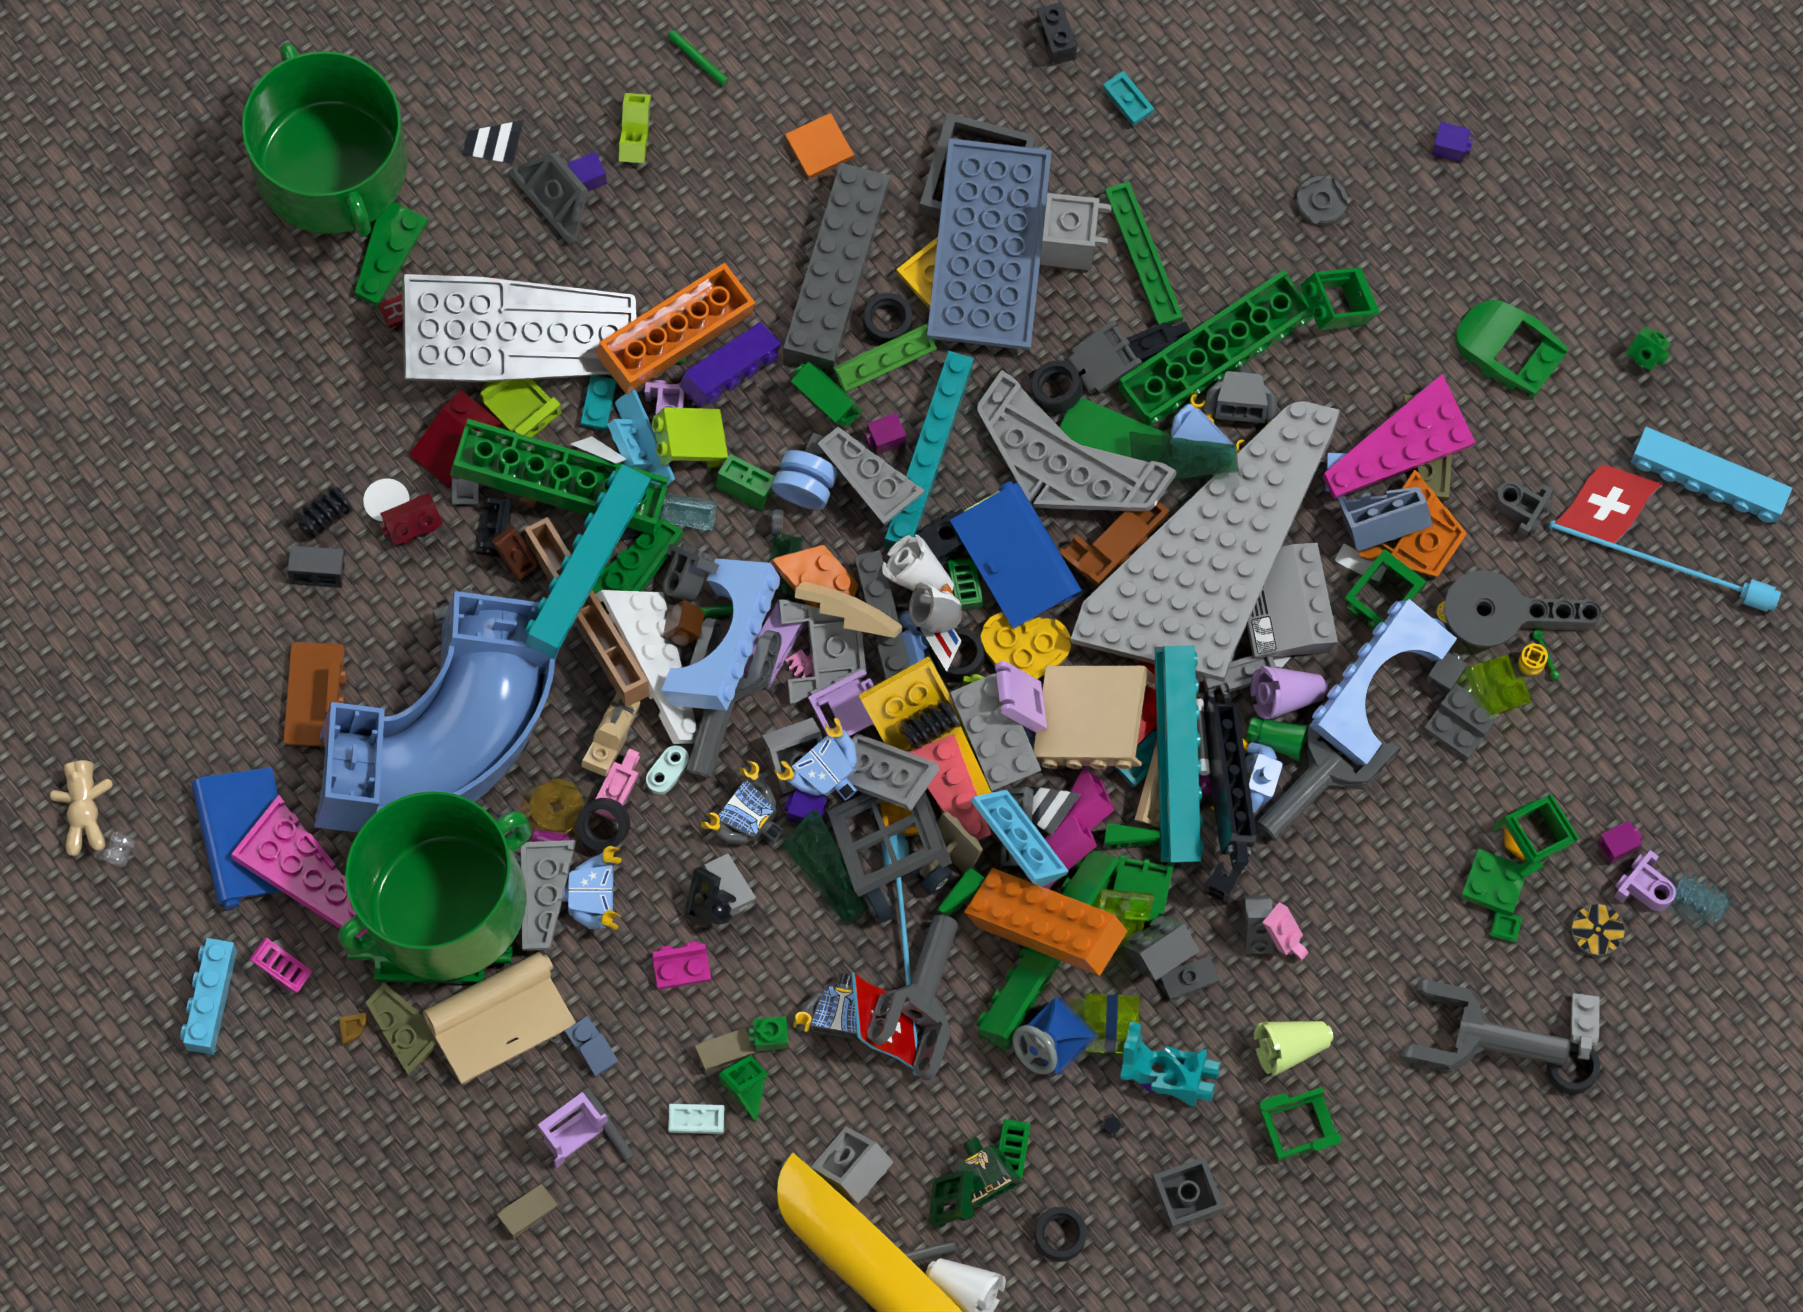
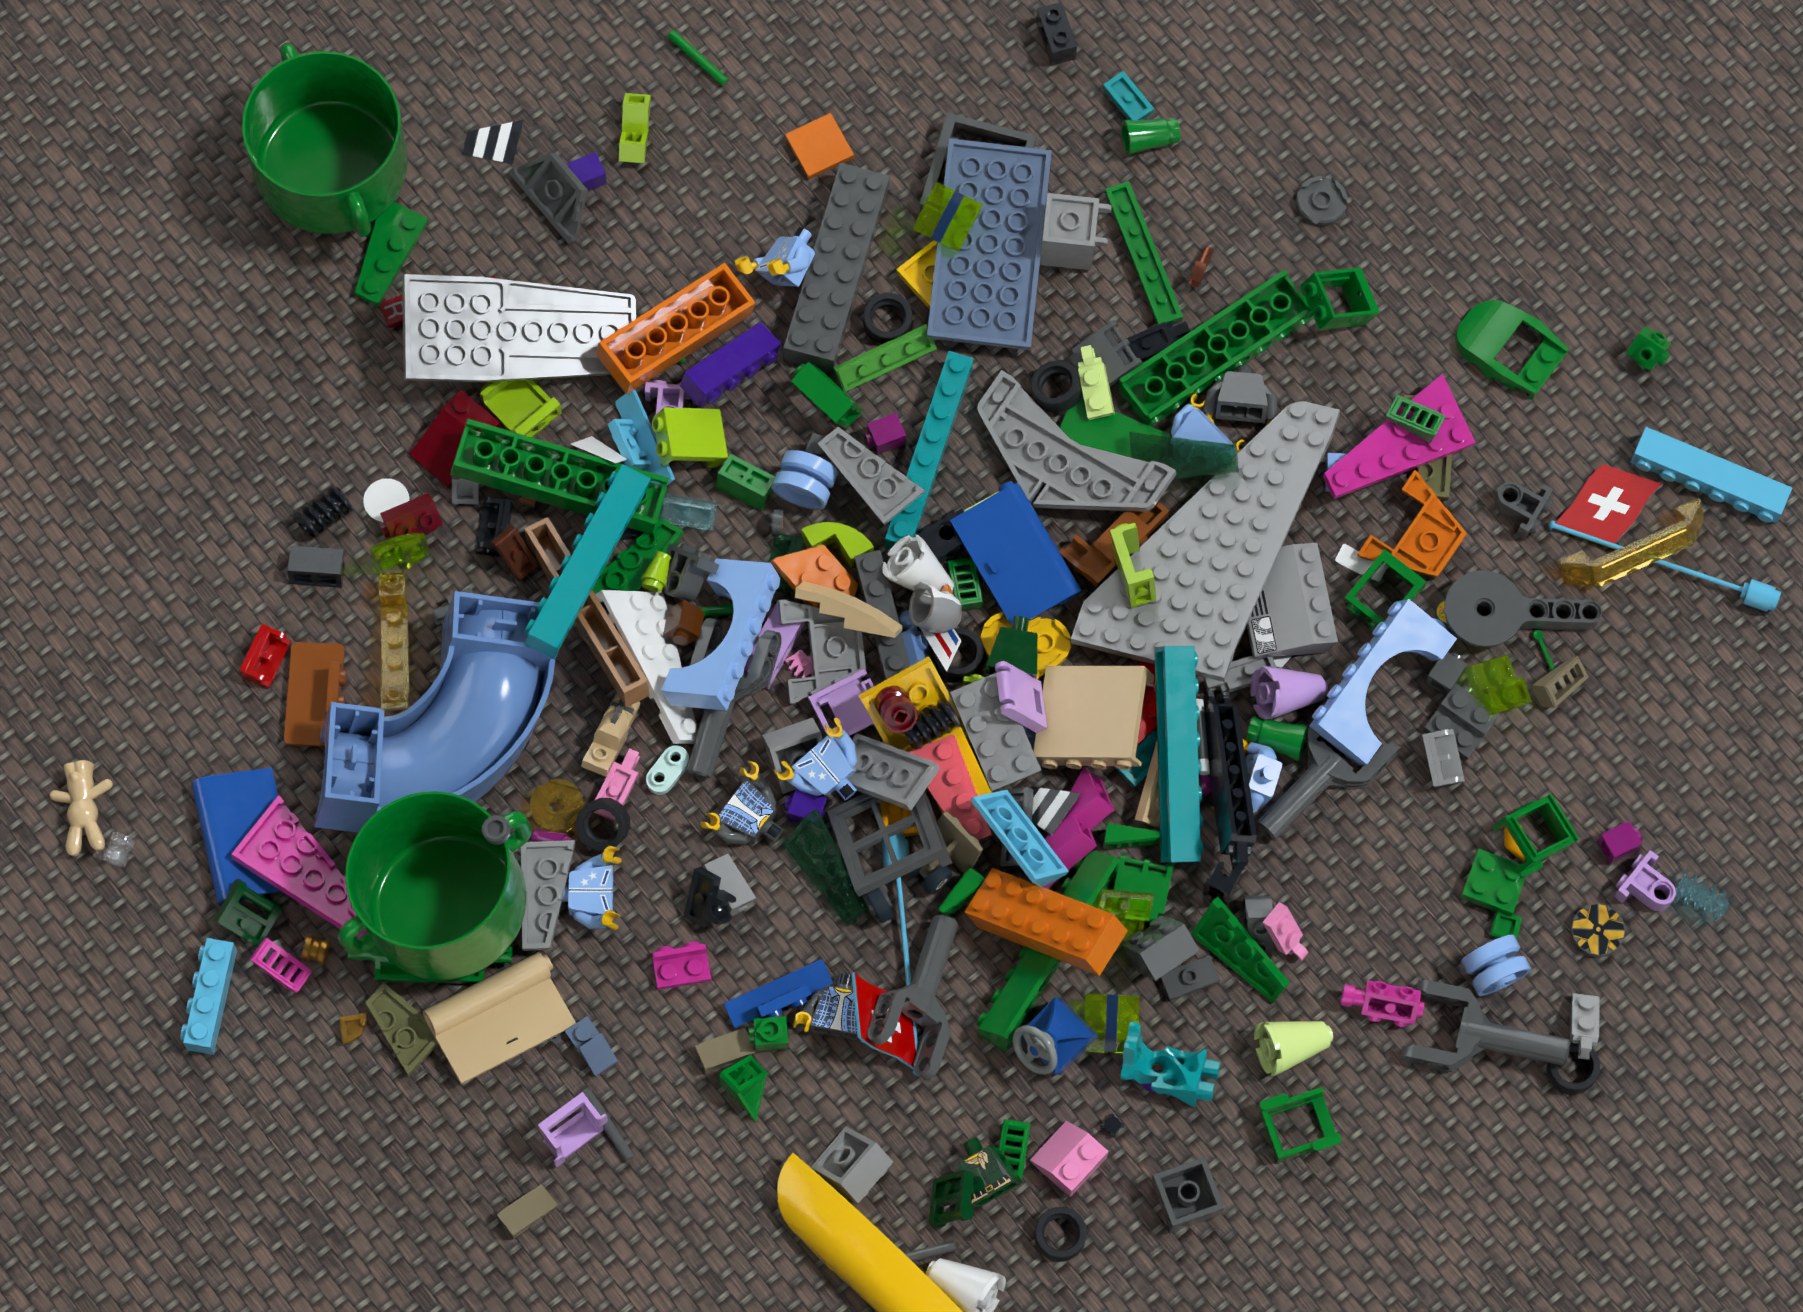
(242, 920): none -> dark green plate
(265, 656): none -> red hinge
(316, 949): none -> pearl gold wheel
(394, 642): none -> clear yellow slope
(405, 548): none -> clear neon green slope
(496, 829): none -> dark grey tile
(598, 403): teal plate -> none
(657, 572): none -> lime cone
(696, 1118): light aqua plate -> none
(778, 993): none -> blue bracket
(784, 262): none -> light blue torso
(846, 538): none -> lime brick
(896, 709): none -> dark red wheel
(947, 216): none -> clear neon green slope
(1016, 647): none -> dark green torso
(1069, 1157): none -> bright pink slope
(1095, 385): none -> yellowish green hinge
(1138, 585): none -> lime panel
(1149, 134): none -> green plant
(1200, 267): none -> copper bar
(1235, 947): none -> green wing
(1385, 516): sand blue wedge -> none
(1385, 1002): none -> dark pink brick
(1419, 410): none -> green slope
(1443, 757): none -> light grey hinge
(1452, 142): dark purple brick -> none
(1496, 965): none -> light blue wheel
(1530, 664): yellow wheel -> none
(1545, 687): none -> dark tan slope
(1582, 570): none -> clear yellow slope

